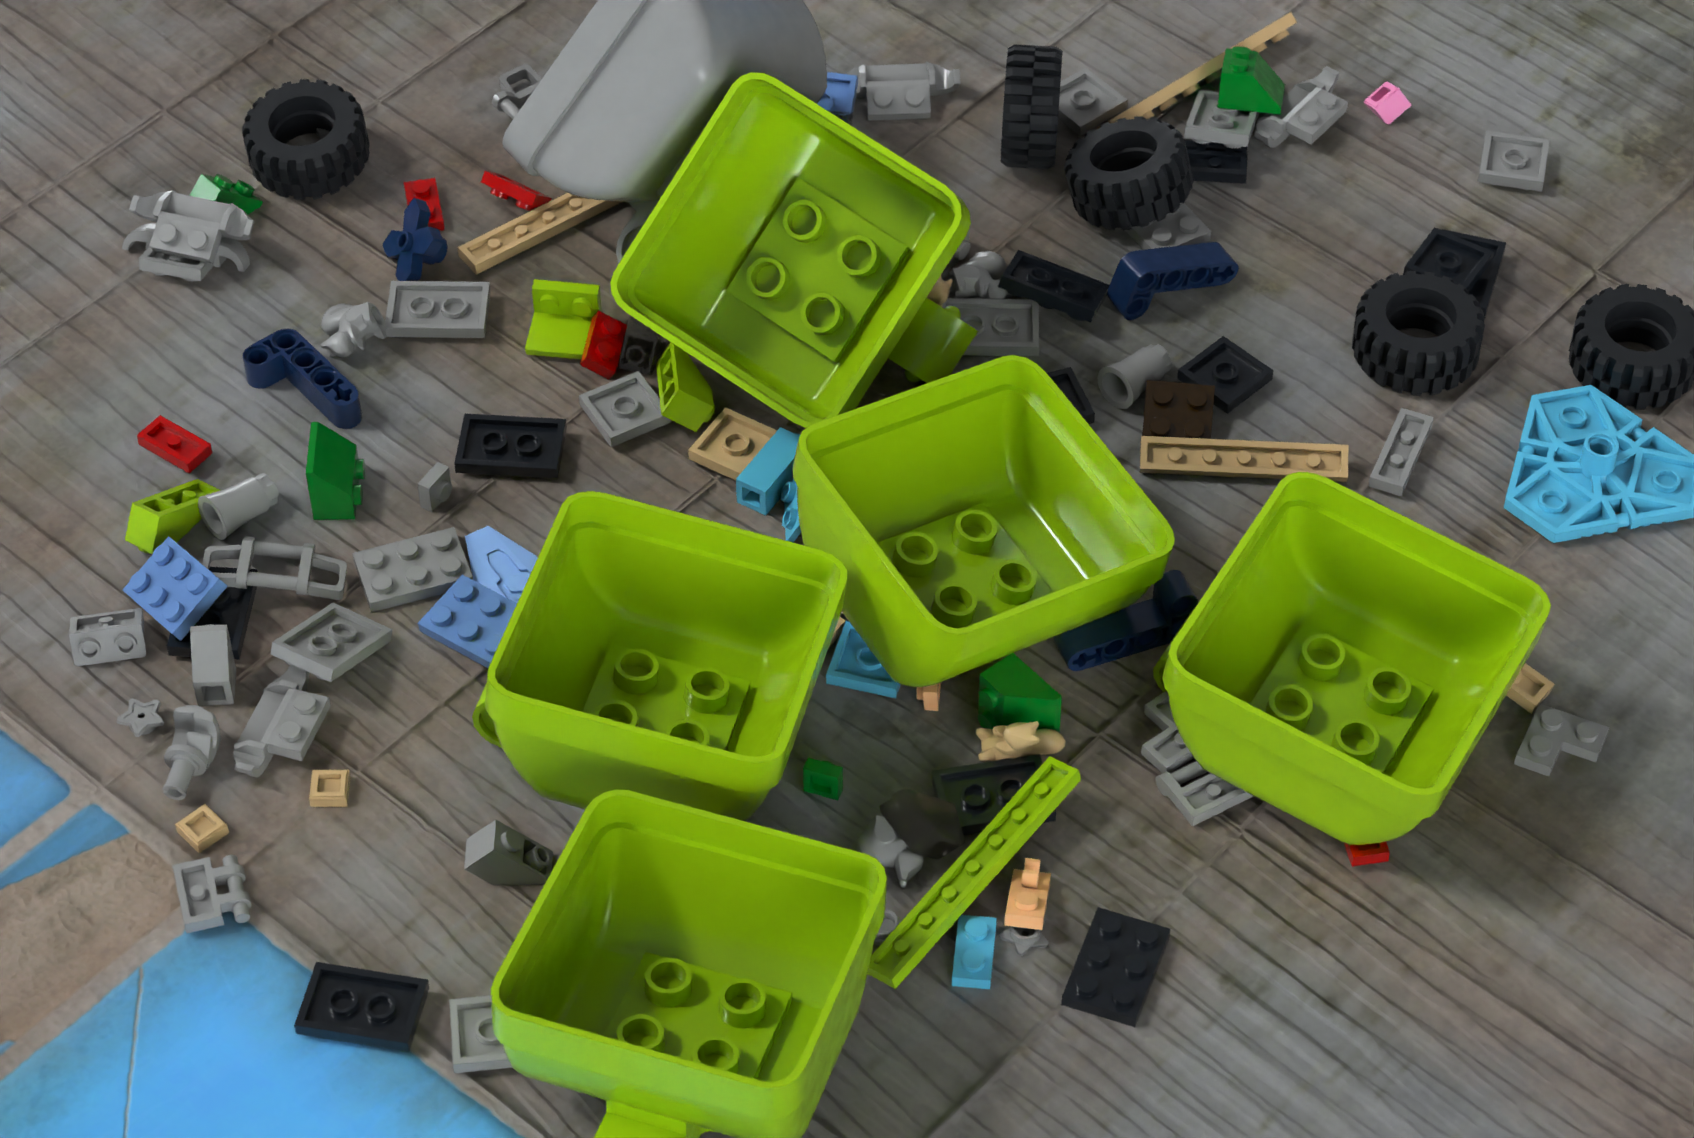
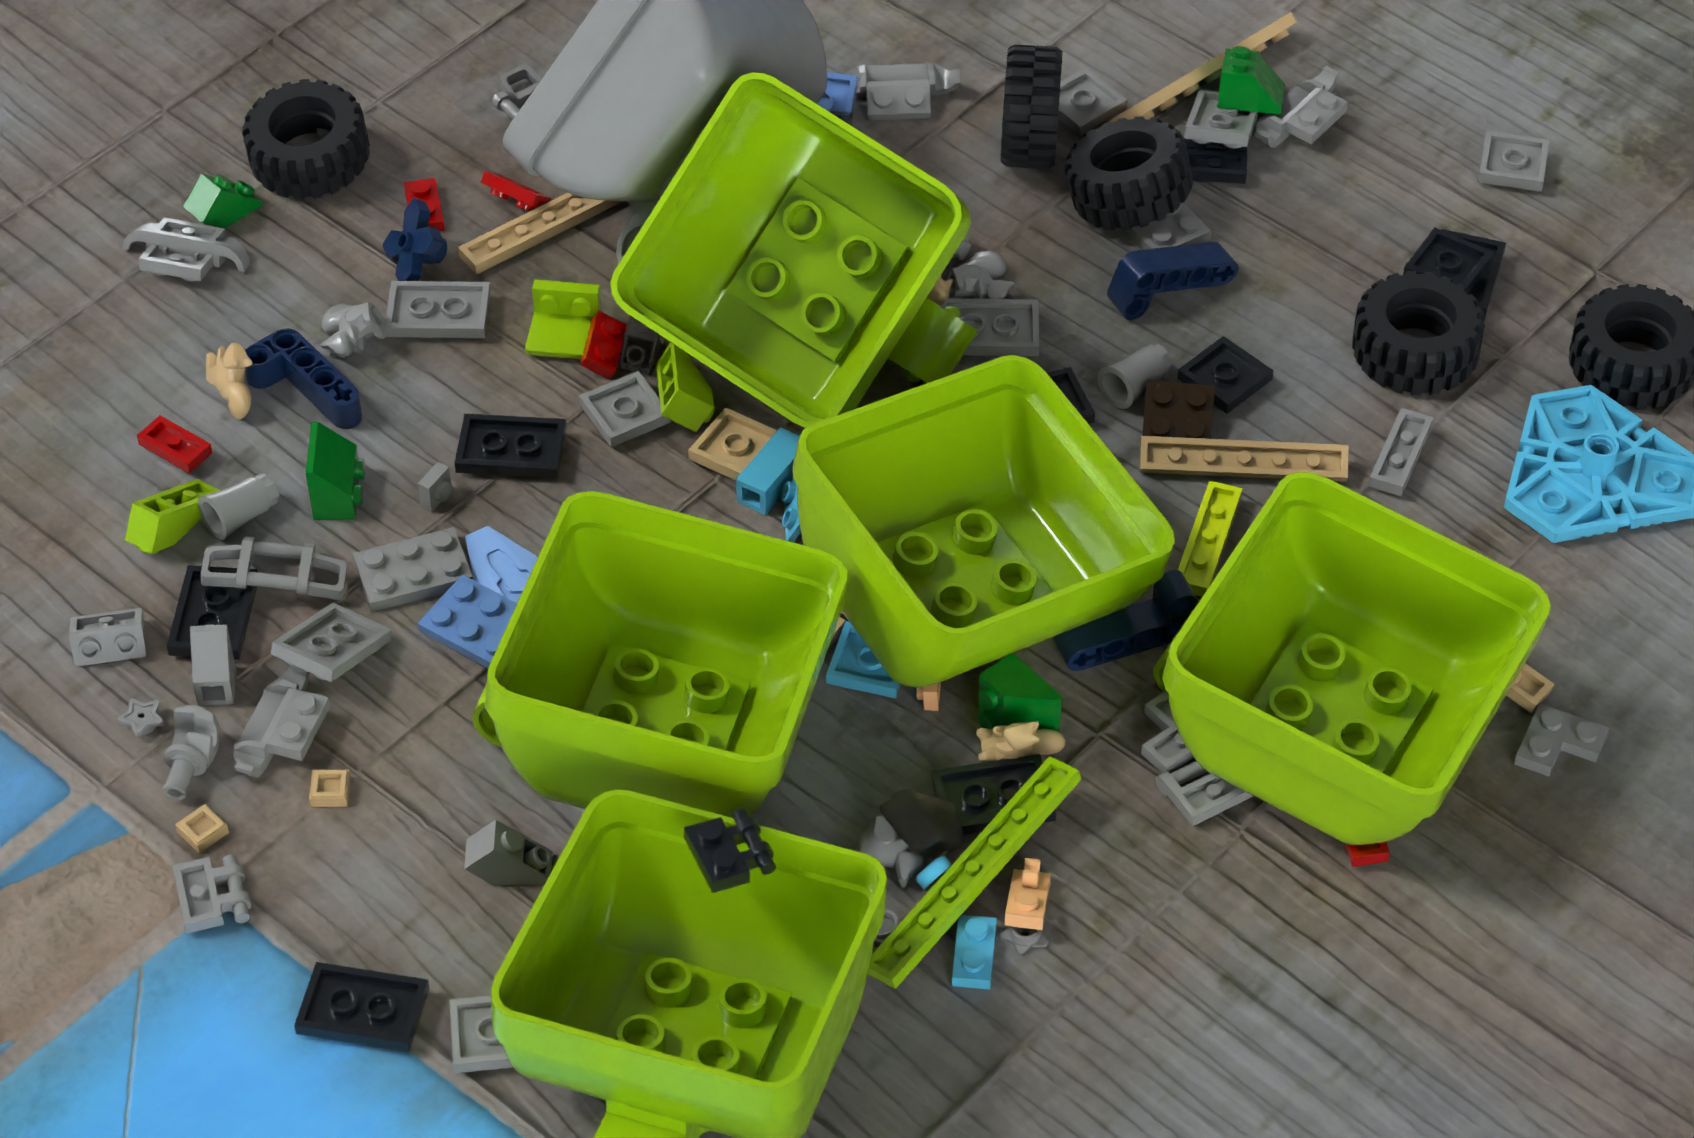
(174, 588): medium blue plate -> none
(191, 224): light grey plate -> none
(228, 376): none -> tan animal
(718, 856): none -> black plate
(823, 778): green plate -> none
(933, 872): none -> medium azure tile
(1053, 286): black plate -> none
(1116, 967): black plate -> none
(1209, 535): none -> neon yellow plate
(1387, 102): bright pink slope -> none

